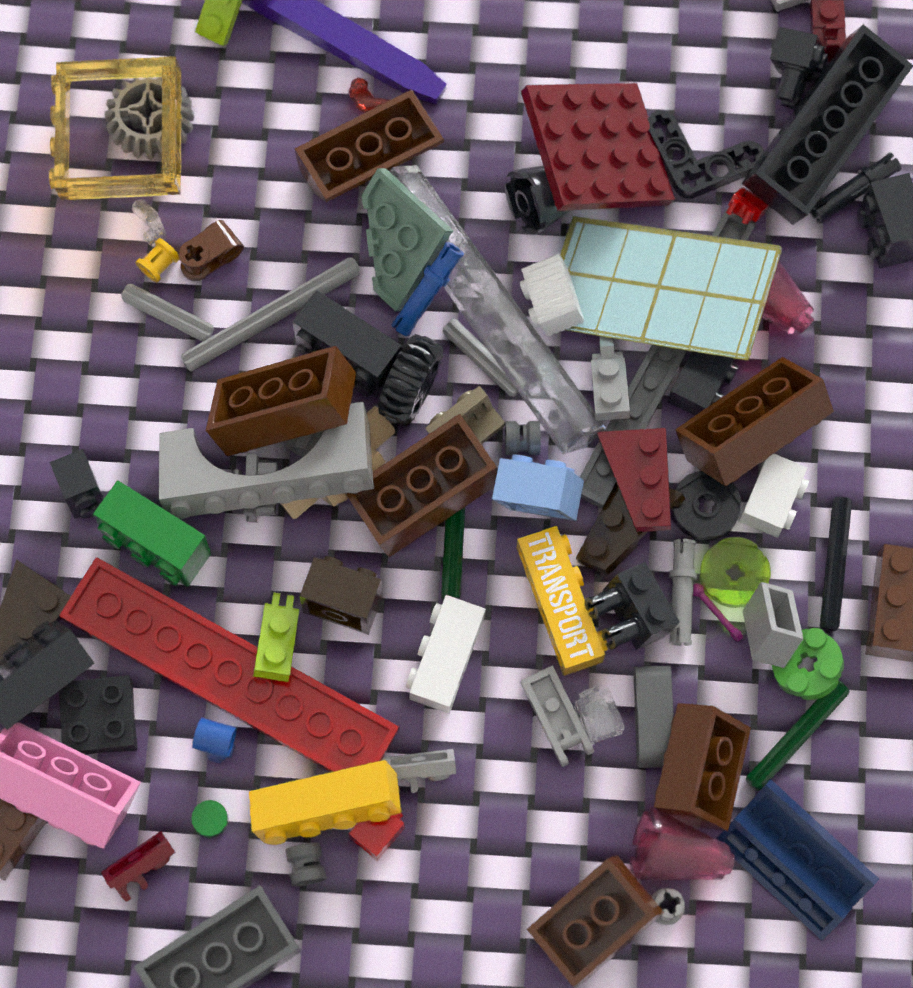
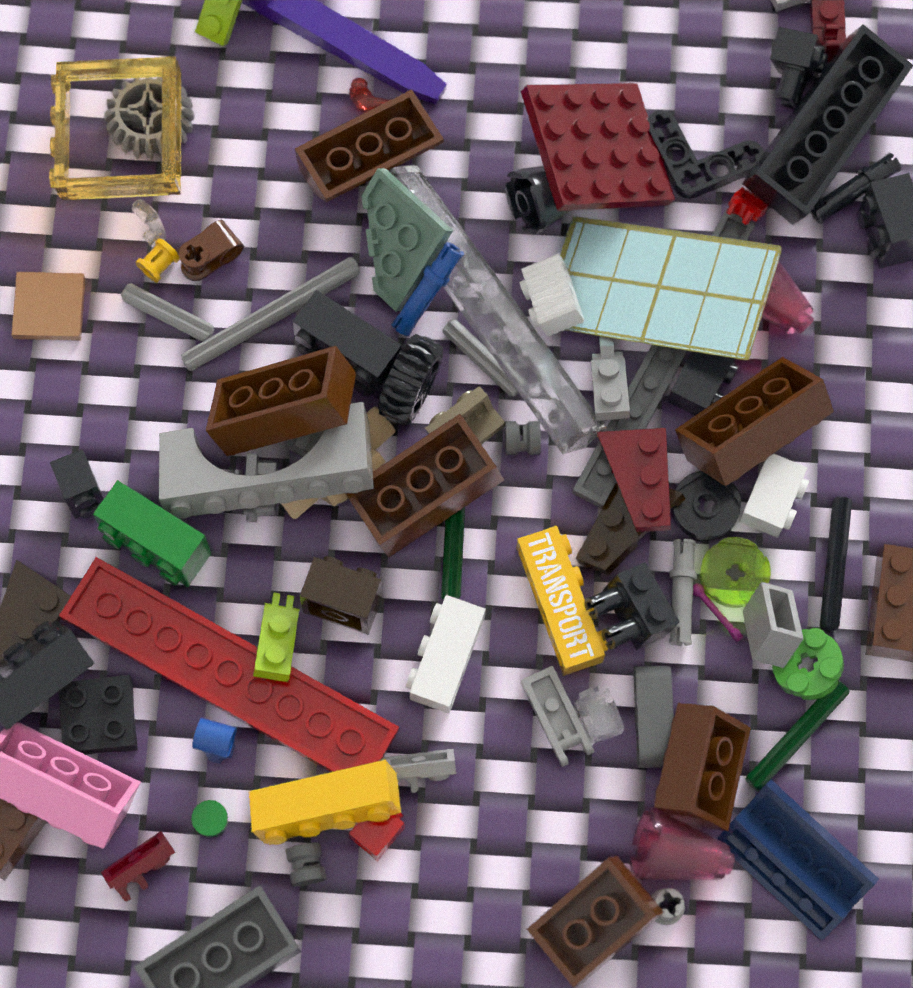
(48, 306): none -> medium nougat tile
(538, 488): light blue brick -> none

